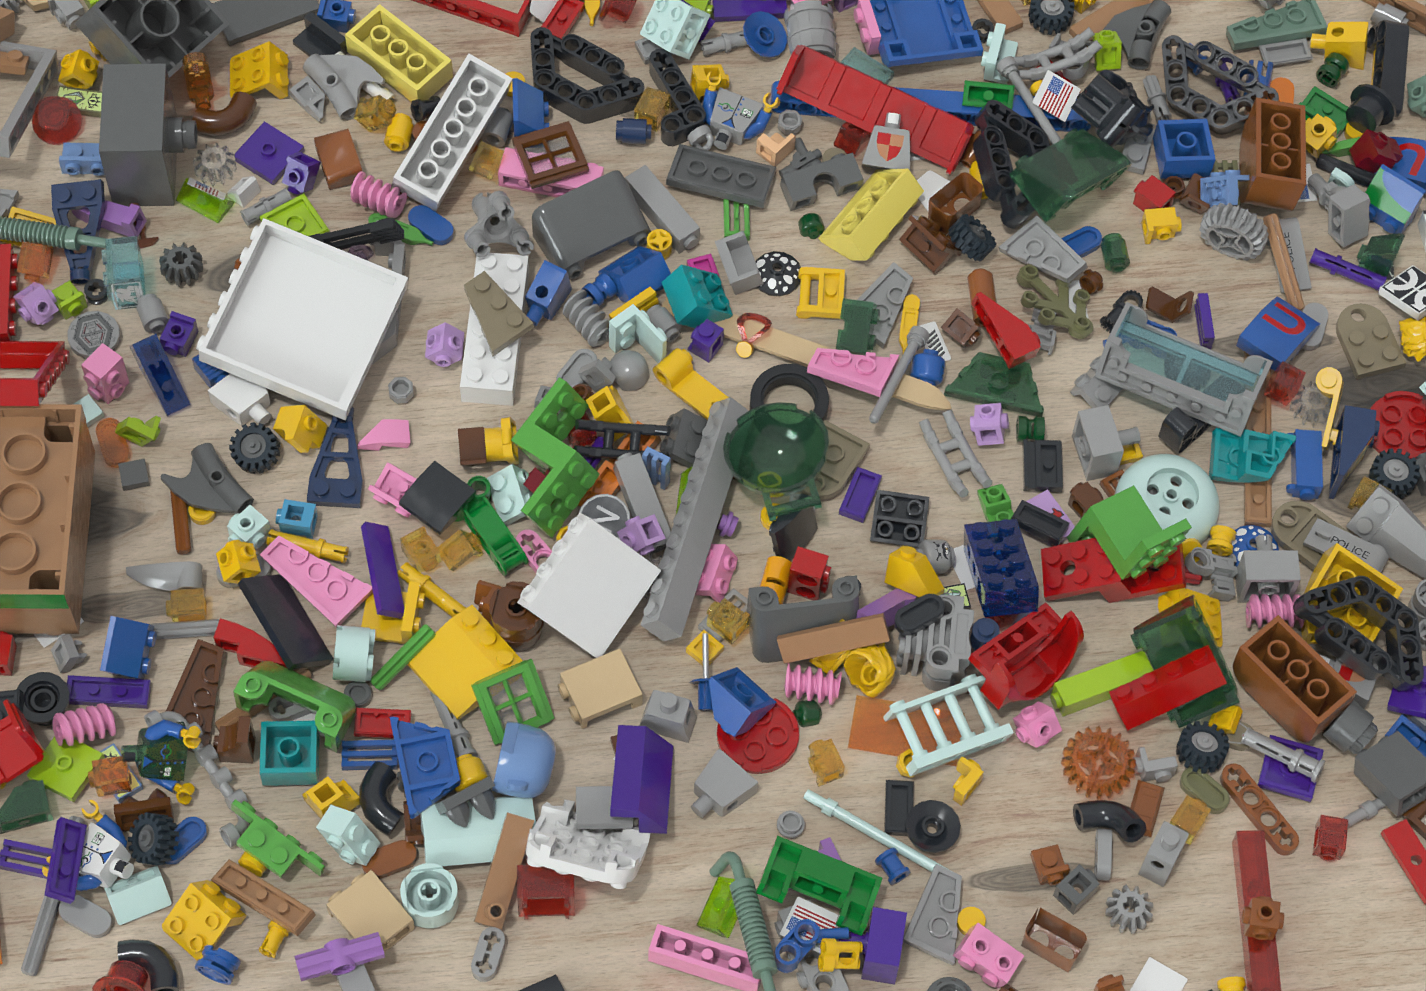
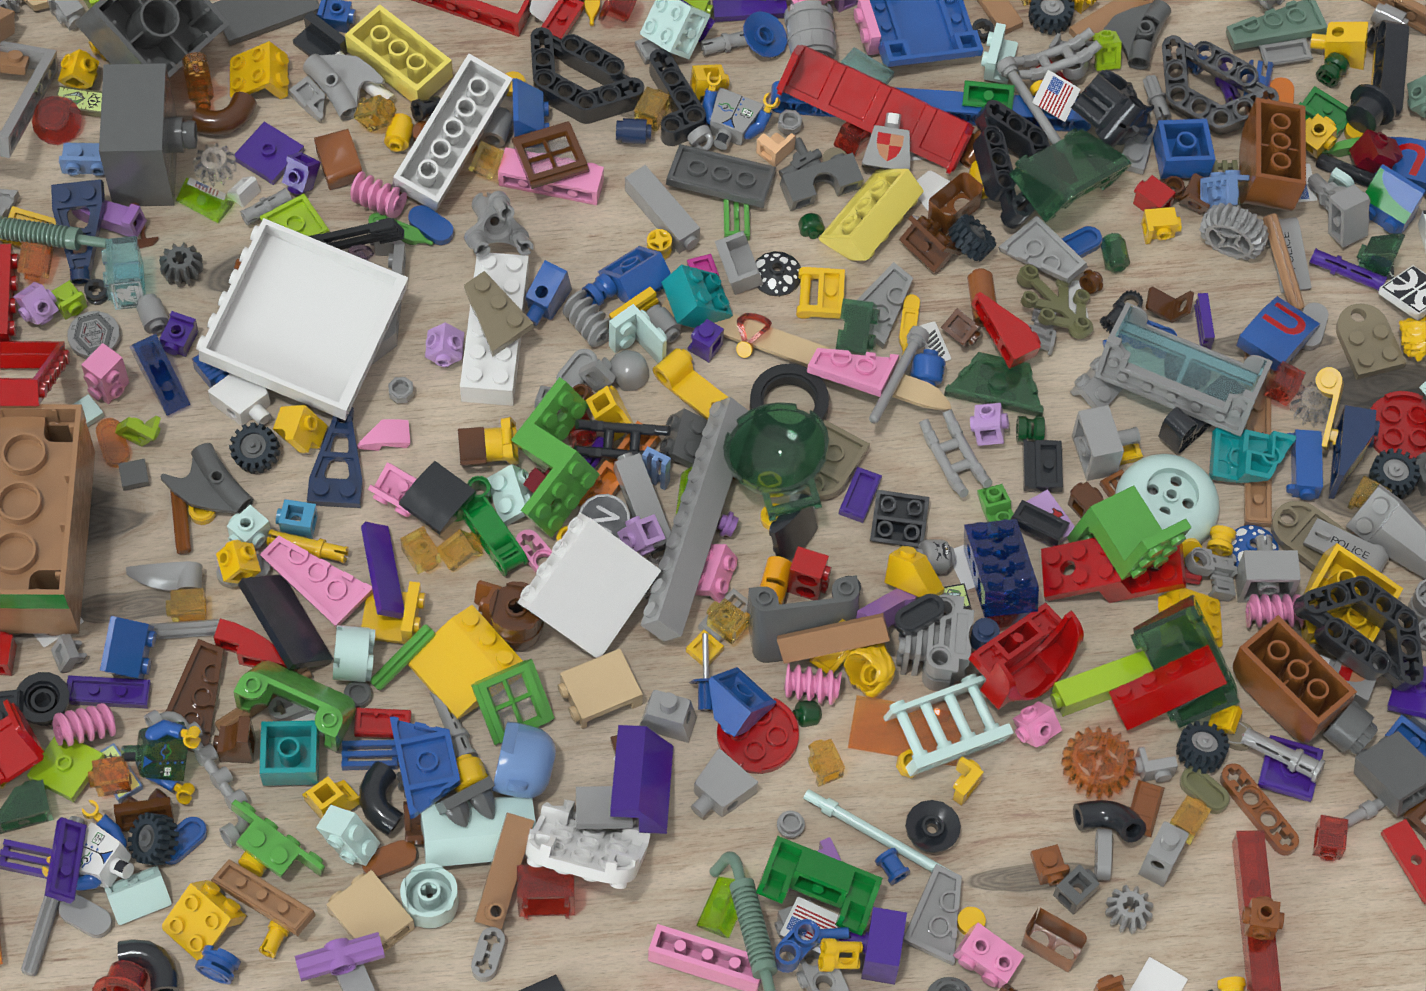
(431, 590): yellow pin -> none
(589, 222): dark grey windscreen -> none
(897, 806): black tile -> none

